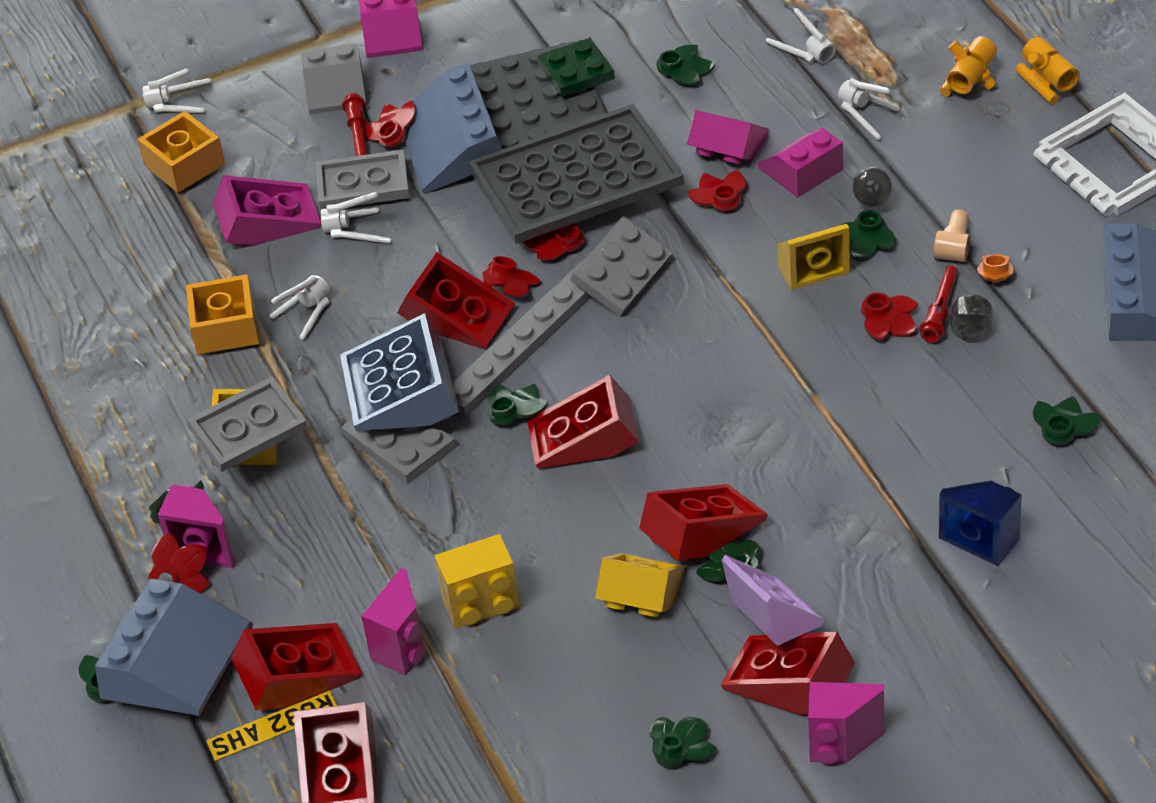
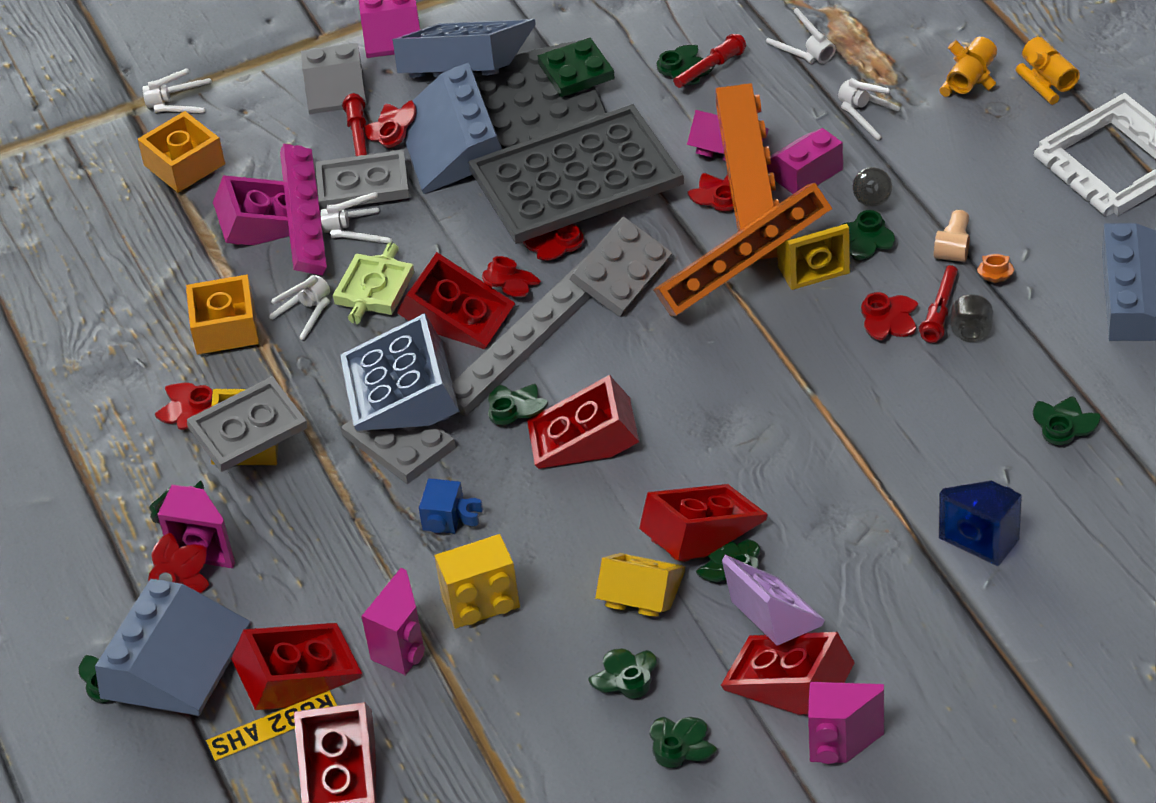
(185, 402): none -> red plate
(303, 209): none -> dark pink plate
(373, 283): none -> yellowish green plate
(444, 506): none -> blue brick
(449, 45): none -> sand blue slope
(625, 673): none -> dark green plate
(734, 45): none -> red pin
(742, 249): none -> orange brick
(745, 154): none -> orange brick

